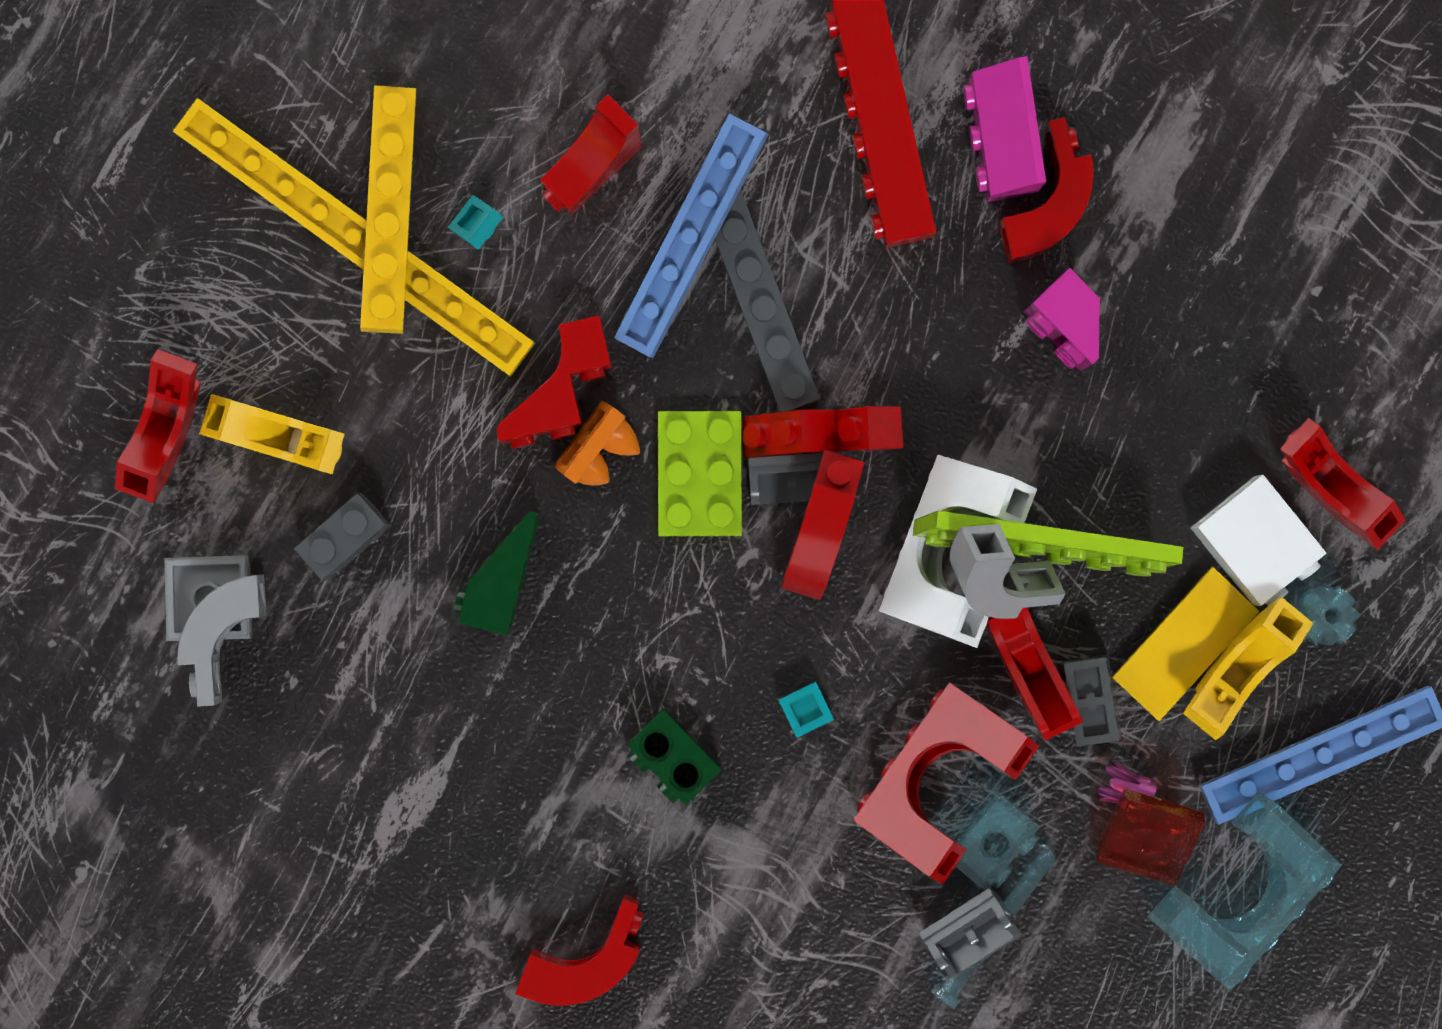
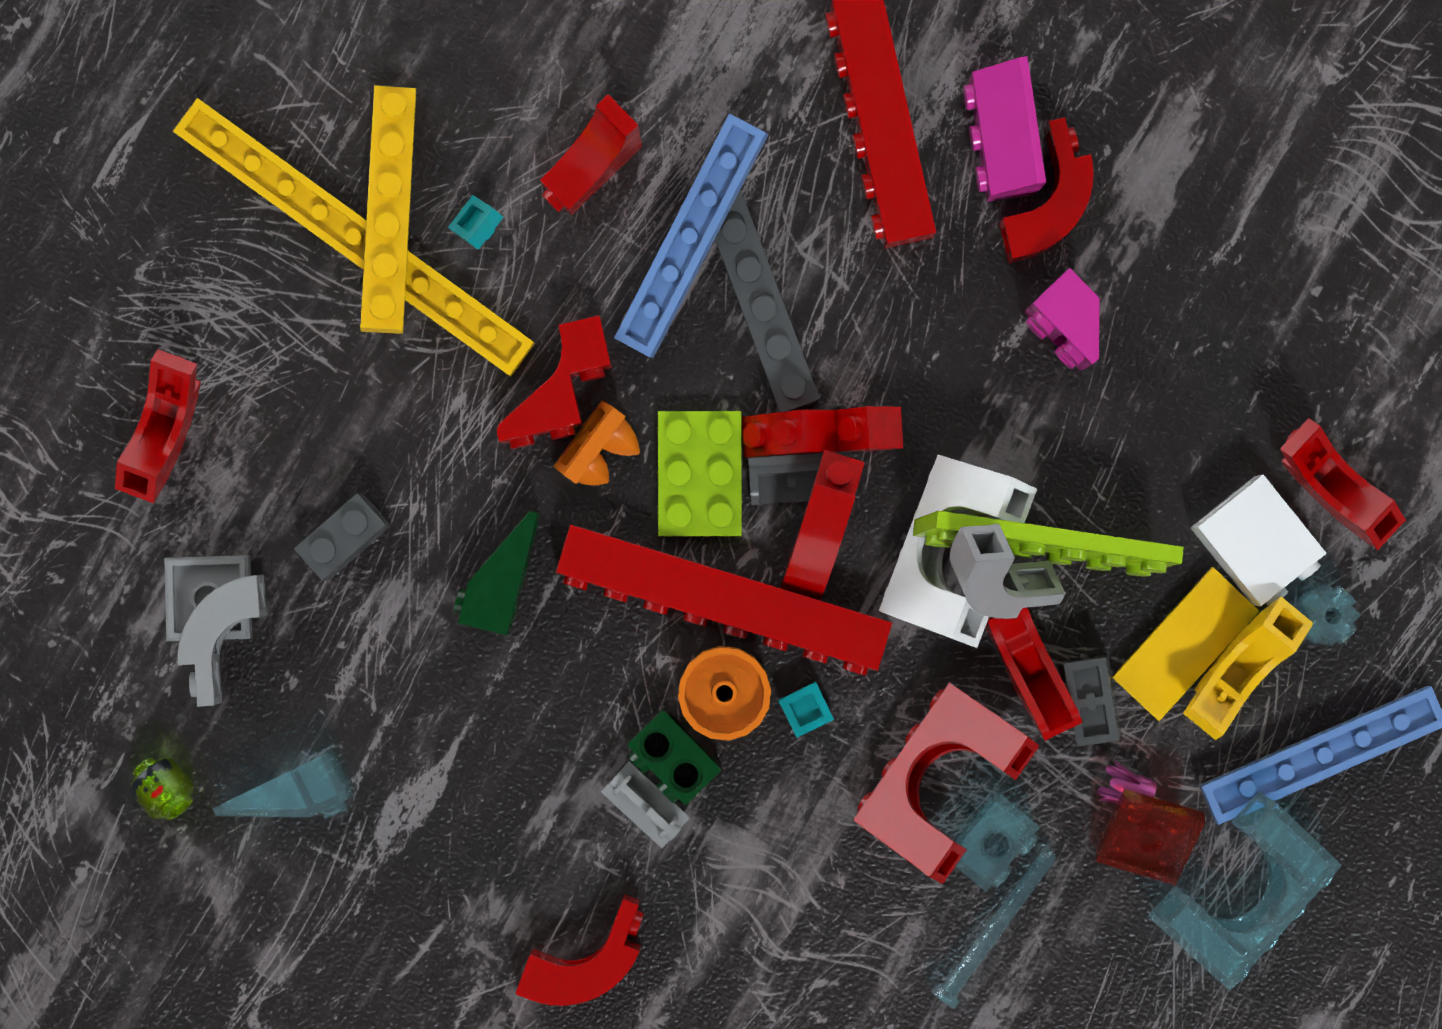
(162, 788): none -> clear neon green head
(272, 434): yellow arch -> none
(298, 793): none -> clear light blue slope
(645, 805): none -> light grey hinge
(723, 598): none -> red brick
(737, 714): none -> orange wheel
(970, 933): dark grey hinge -> none

